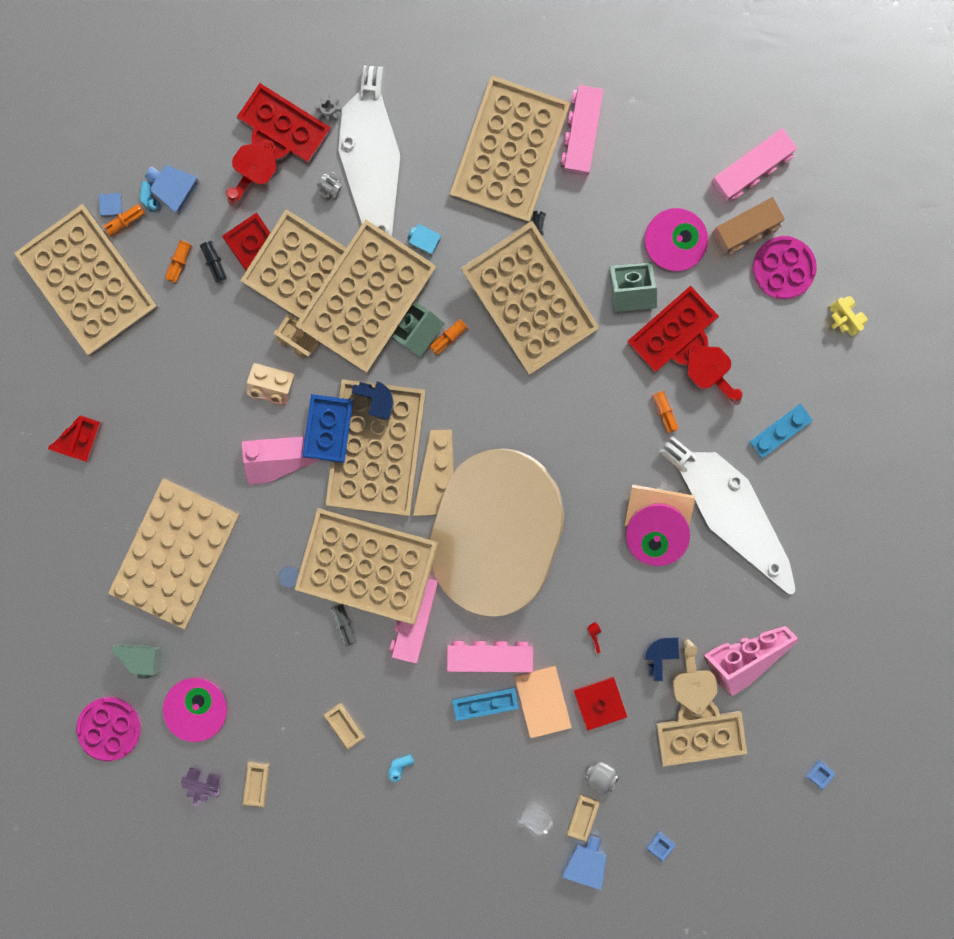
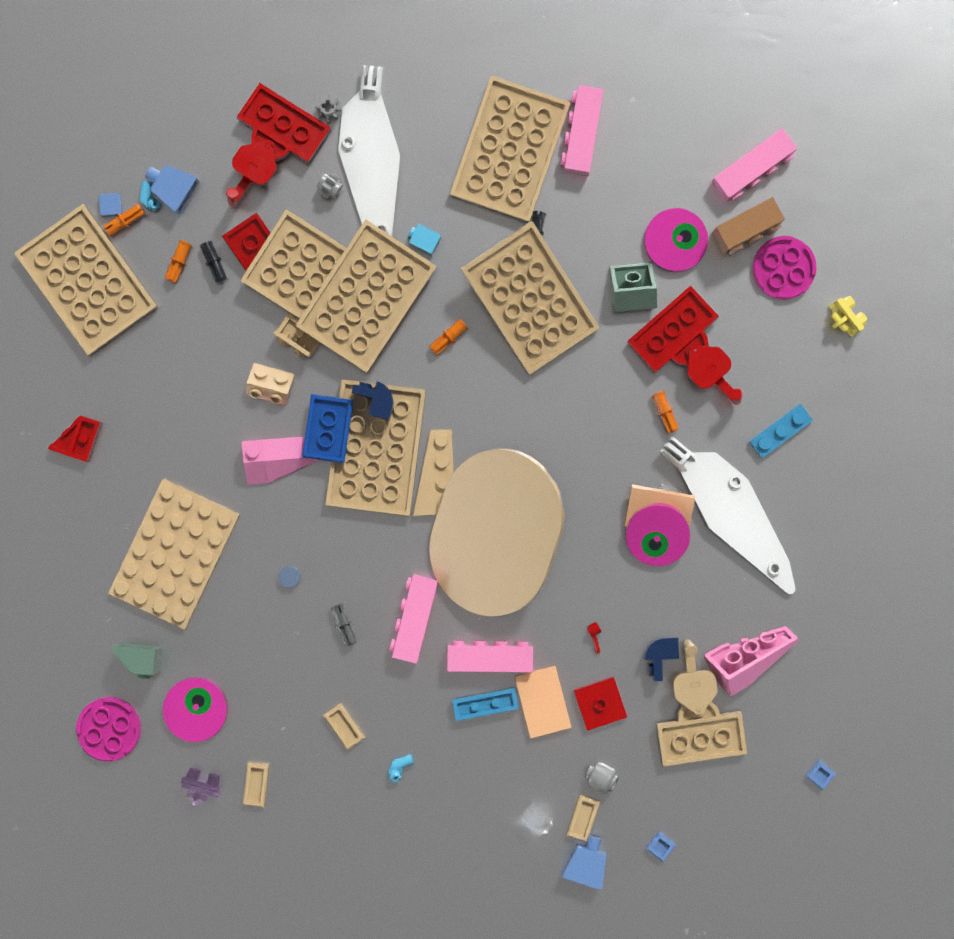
(366, 566): tan plate -> none
(417, 329): sand green slope -> none

